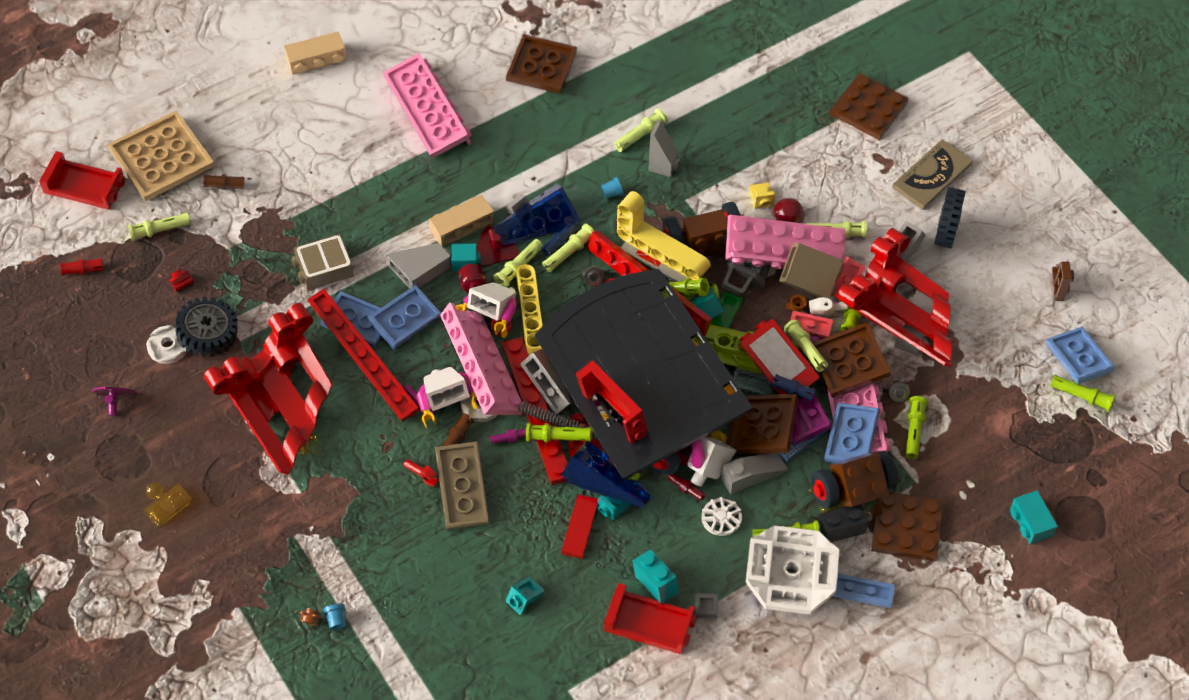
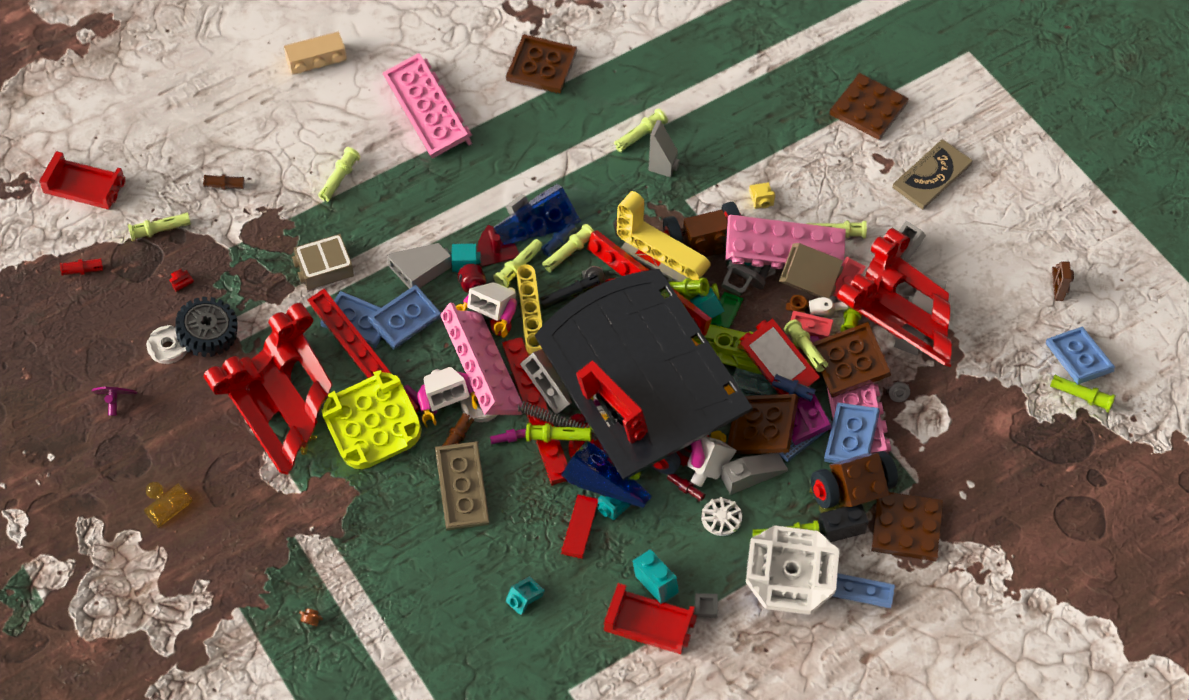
(160, 155): tan plate -> none
(335, 616): dark azure piece -> none
(343, 167): none -> yellowish green pin
(372, 420): none -> neon yellow tile
(426, 473): red bar -> none
(461, 220): tan brick -> none
(570, 291): none -> black pin
(612, 189): dark azure piece -> none
(789, 210): dark red hair -> none
(916, 419): lime pin -> none
(949, 217): black wheel -> none
(1033, 517): teal brick -> none

